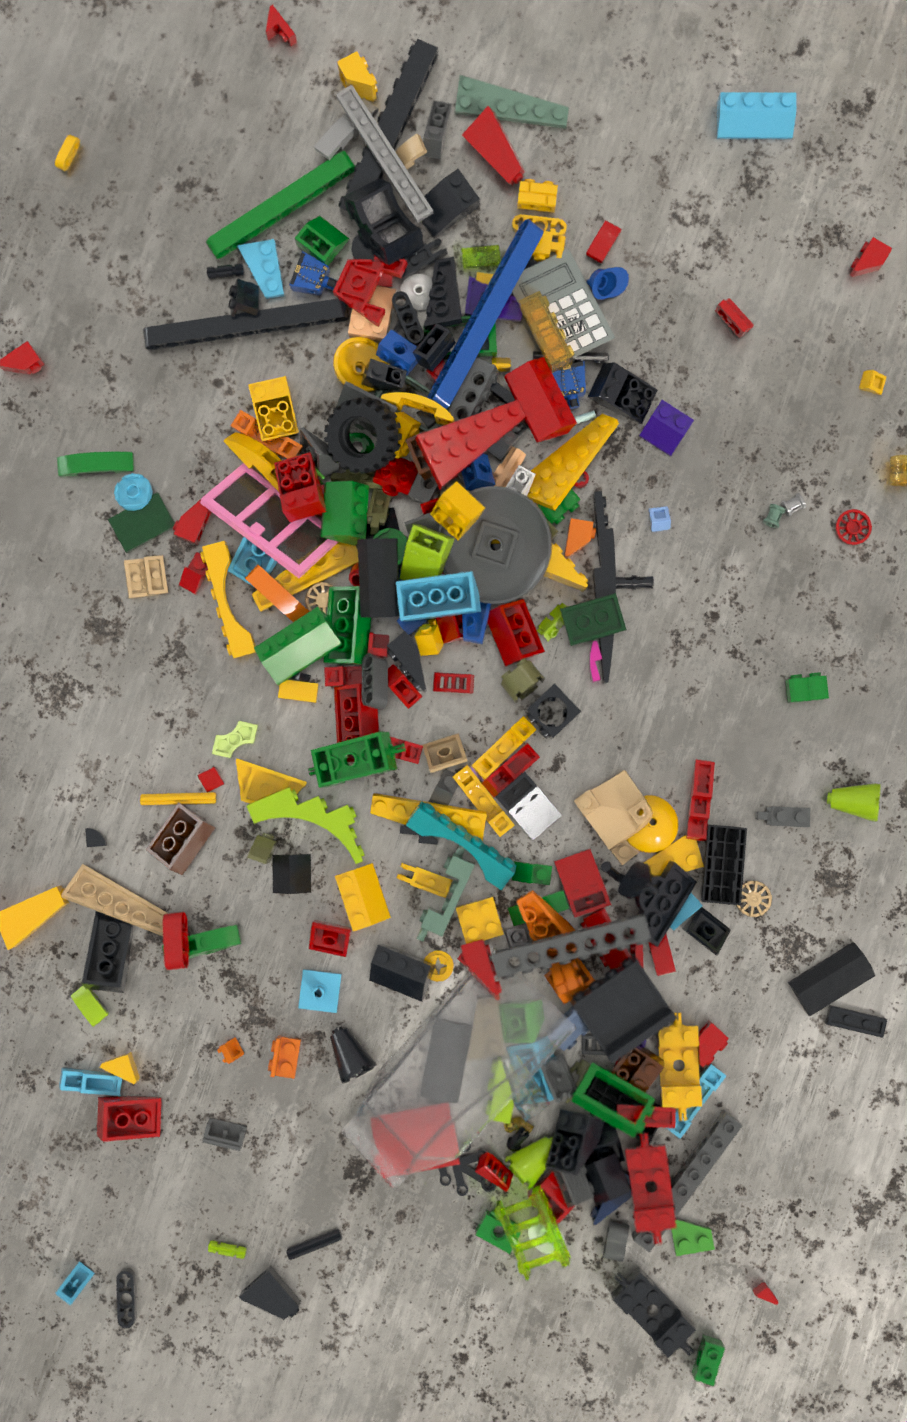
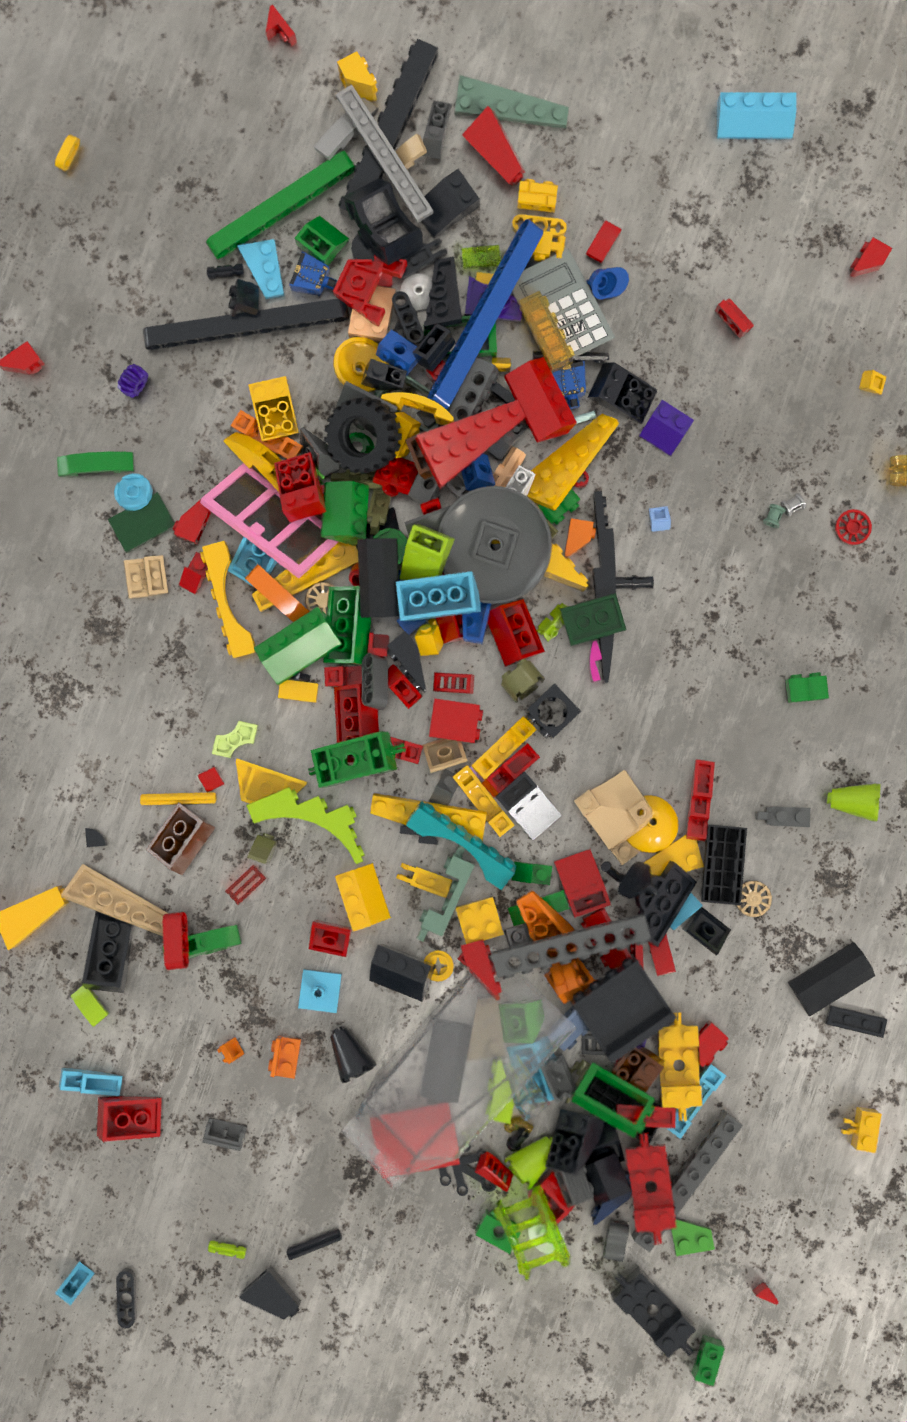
(123, 1067): yellow slope -> none
(132, 380): none -> dark purple gear
(233, 895): none -> clear red tile
(291, 873): black slope -> none
(455, 721): none -> red panel
(457, 510): yellow slope -> none
(864, 1129): none -> yellow brick

